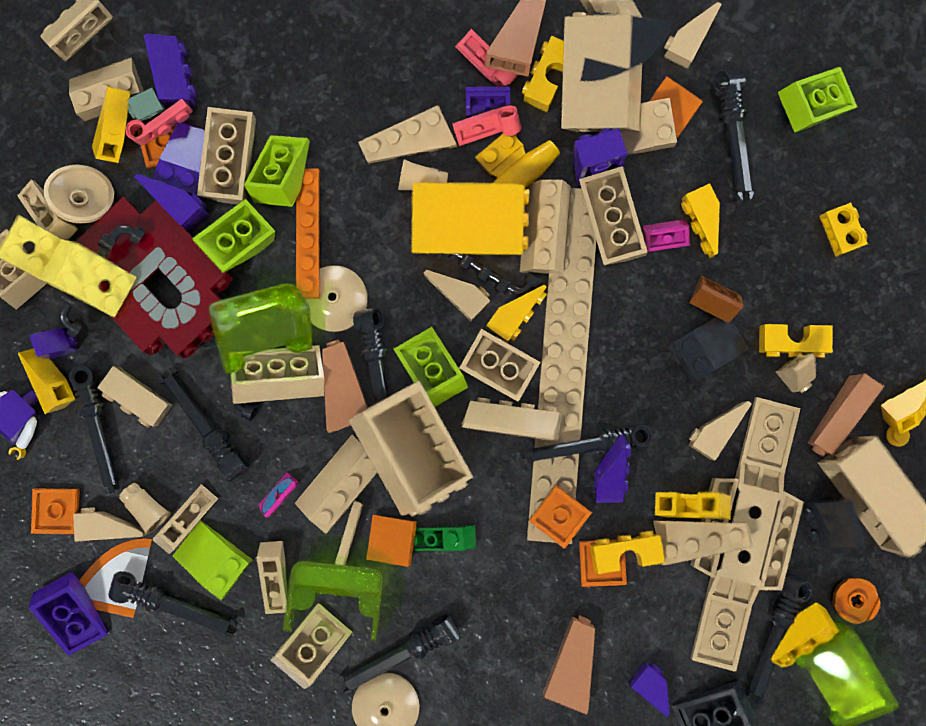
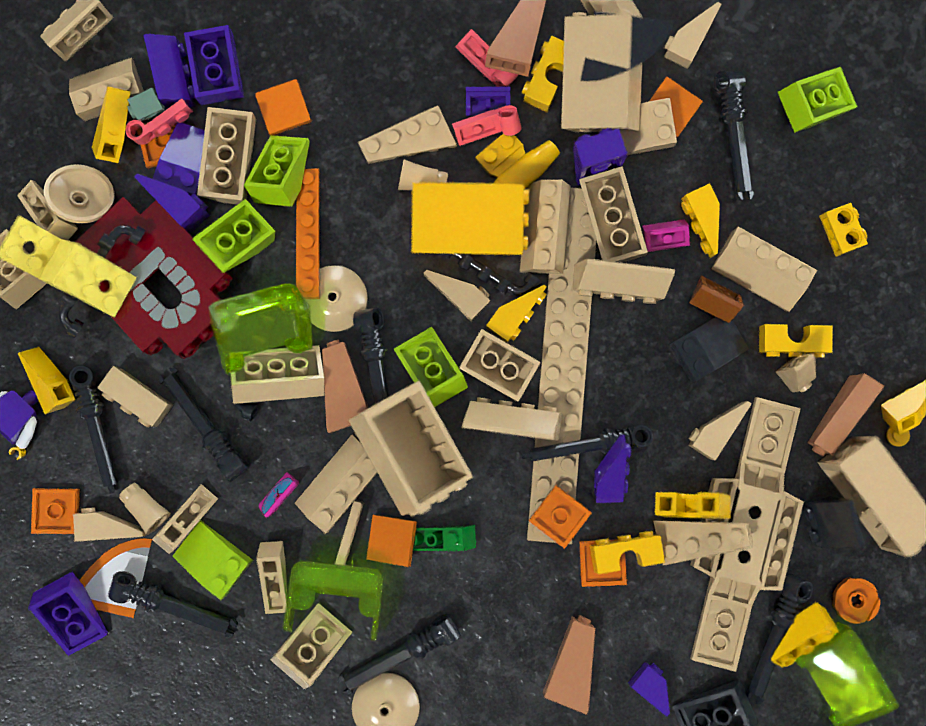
(53, 343): dark purple slope -> none
(214, 65): none -> dark purple brick
(283, 107): none -> orange tile
(621, 280): none -> tan slope
(763, 269): none -> tan slope

